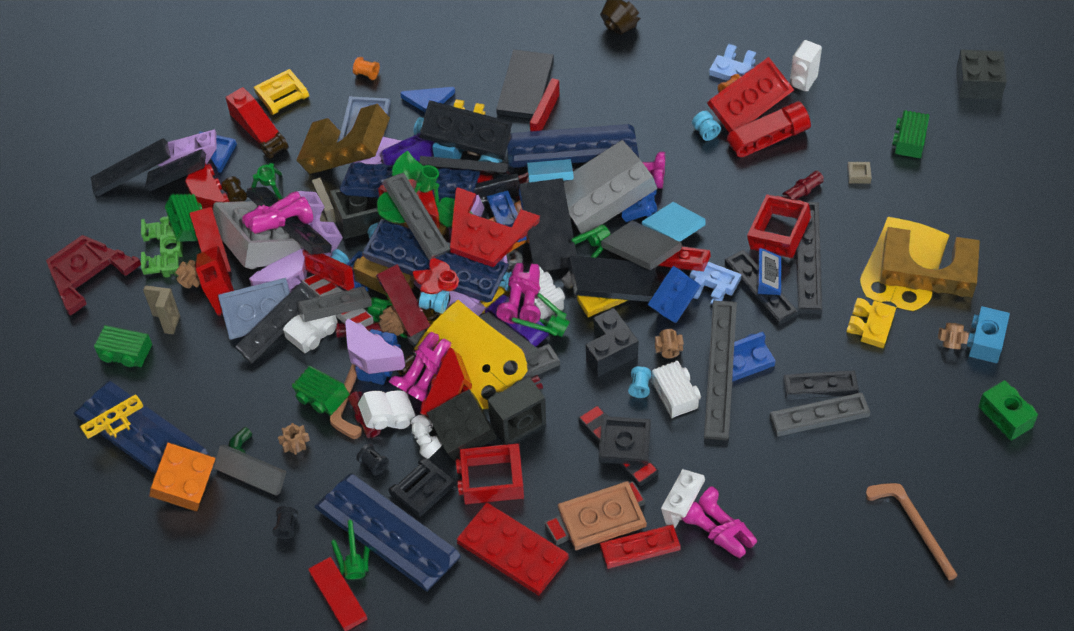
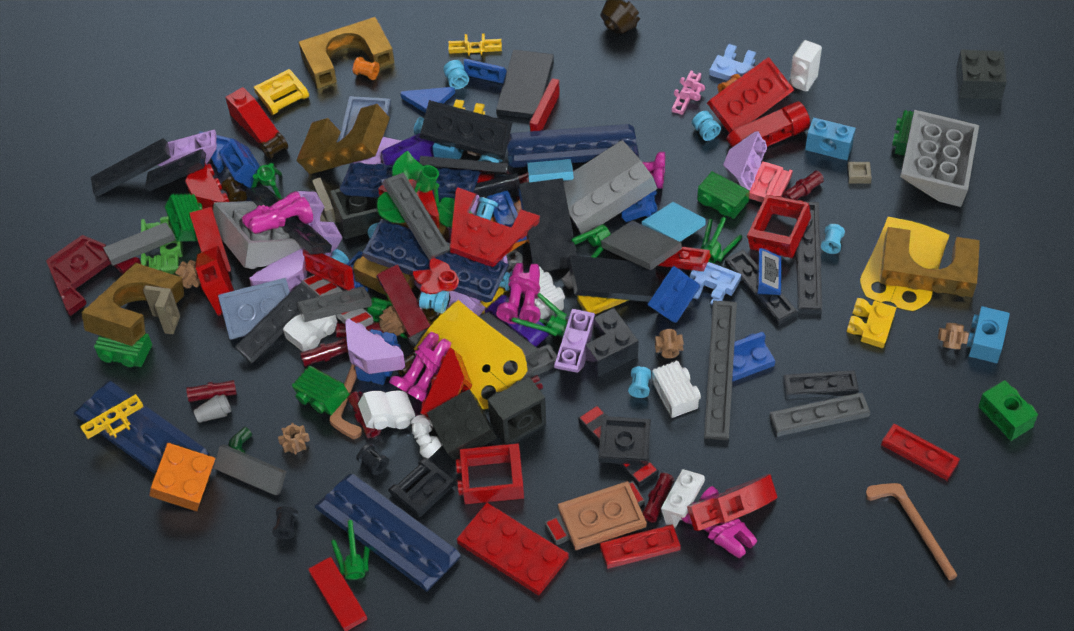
(111, 321): none -> pearl gold arch
(139, 243): none -> dark grey tile
(210, 390): none -> dark red pin
(213, 409): none -> light grey cone
(239, 161): none -> blue brick
(324, 352): none -> dark red pin
(362, 35): none -> pearl gold arch
(456, 74): none -> medium azure wheel
(485, 71): none -> blue slope
(486, 208): none -> medium azure bush
(493, 46): none -> yellow piece
(576, 336): none -> lavender slope
(657, 497): none -> dark red pin
(688, 93): none -> bright pink piece
(713, 245): none -> green plant
(723, 195): none -> green brick
(732, 503): none -> red slope
(745, 159): none -> lavender slope
(770, 181): none -> coral plate
(830, 138): none -> dark azure brick
(831, 243): none -> medium azure bush
(920, 451): none -> red tile
(940, 156): none -> light grey slope

